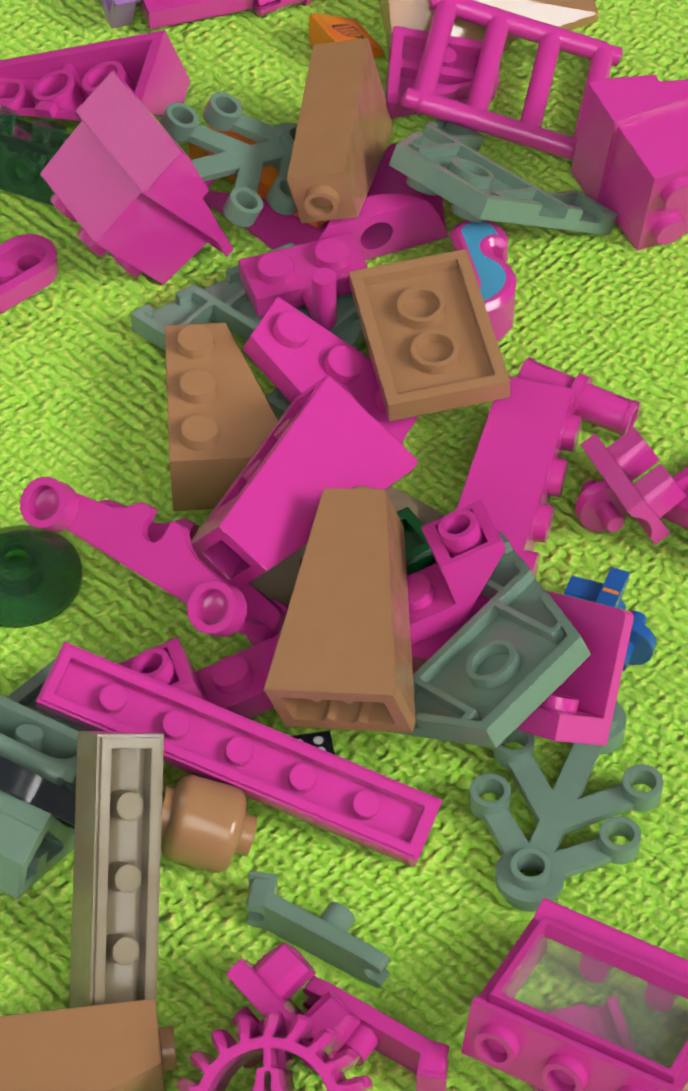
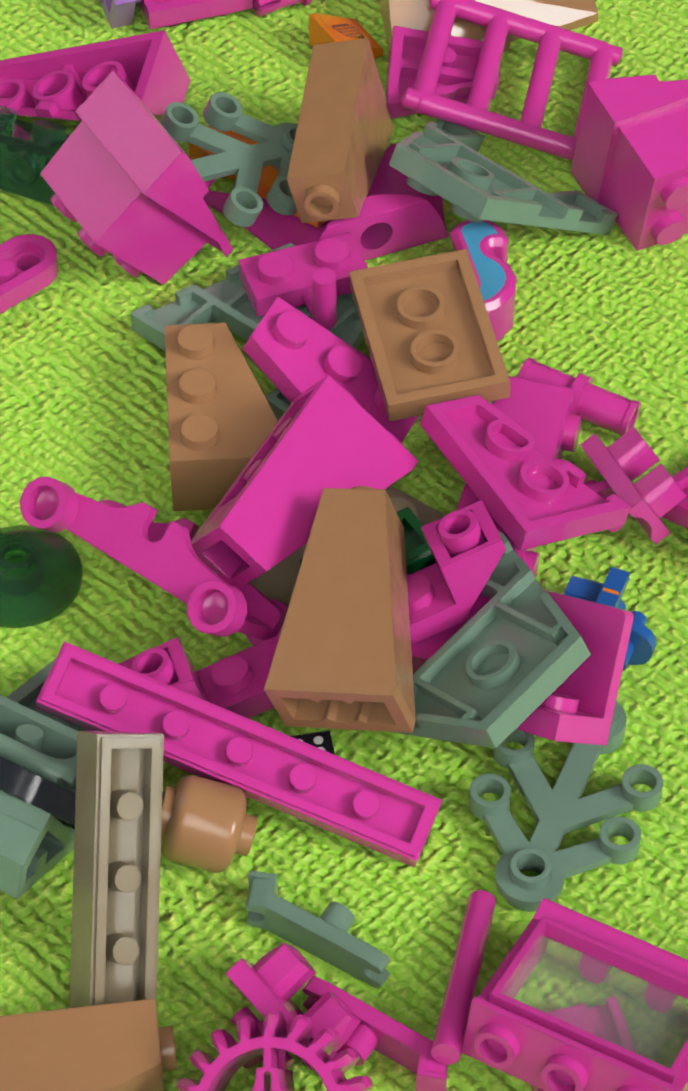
(463, 977): none -> dark pink bar
(517, 483): none -> dark pink wing

